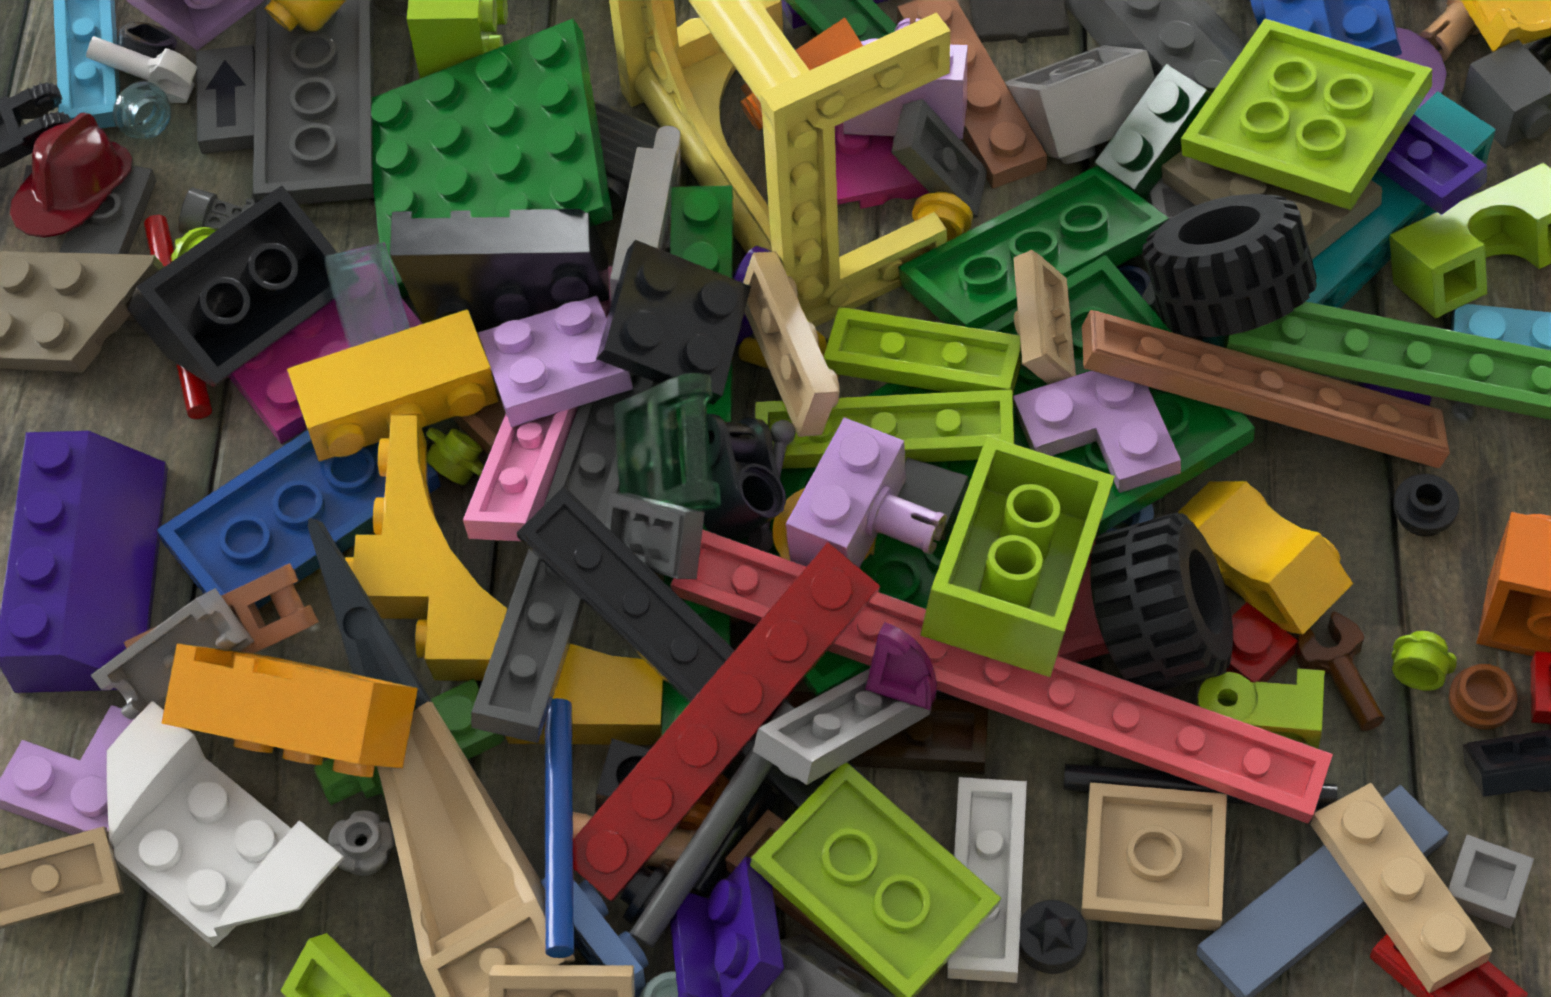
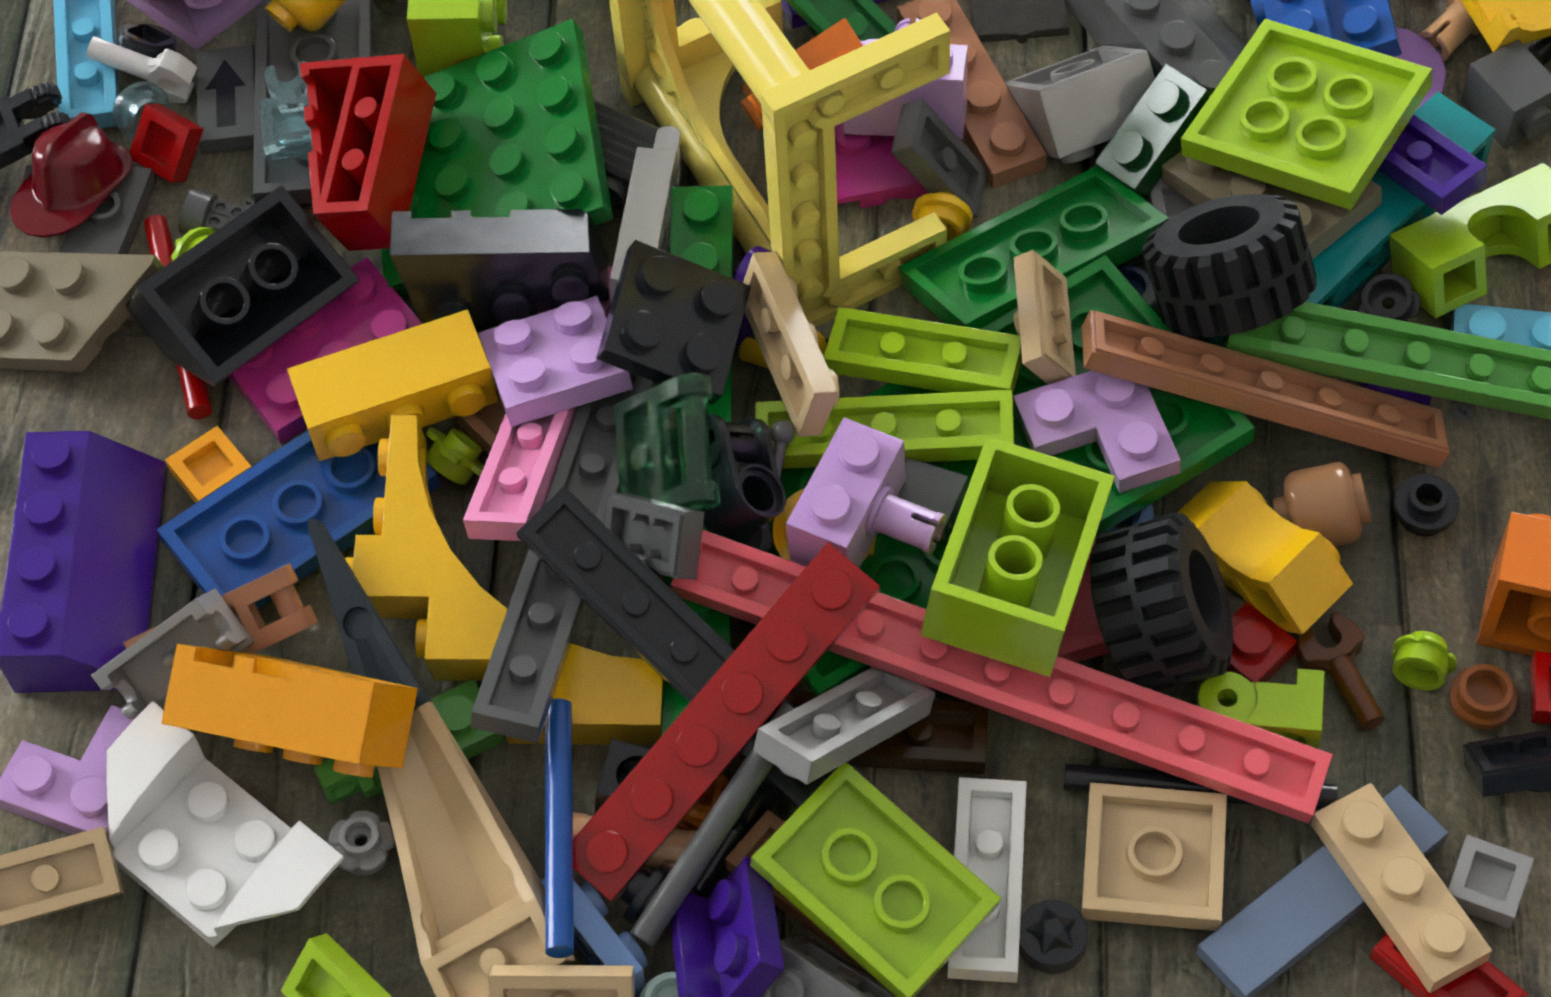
(165, 142): none -> red plate
(206, 464): none -> light orange plate
(283, 117): none -> clear light blue plate
(366, 143): none -> red wedge
(366, 293): clear light blue tile -> none
(901, 669): magenta tile -> none
(1326, 502): none -> medium nougat head
(1391, 287): none -> black plate

